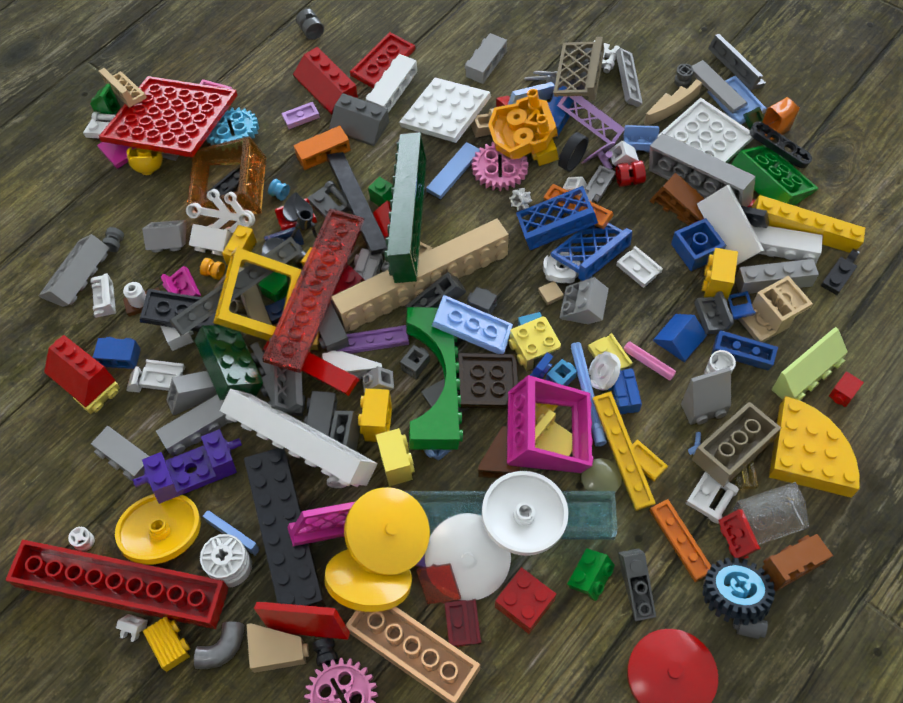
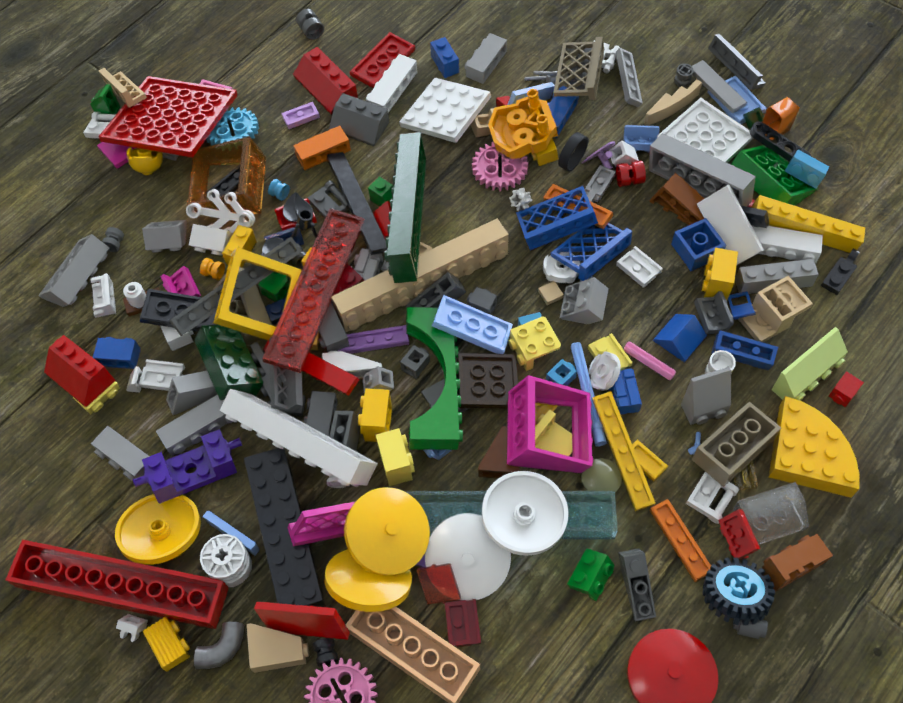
(79, 534): white wheel -> none
(444, 57): none -> blue brick
(452, 171): light blue tile -> none
(525, 600): red brick -> none
(542, 367): blue plate -> none
(575, 182): white slope -> none
(596, 112): lavender fence -> none
(807, 169): none -> dark azure brick

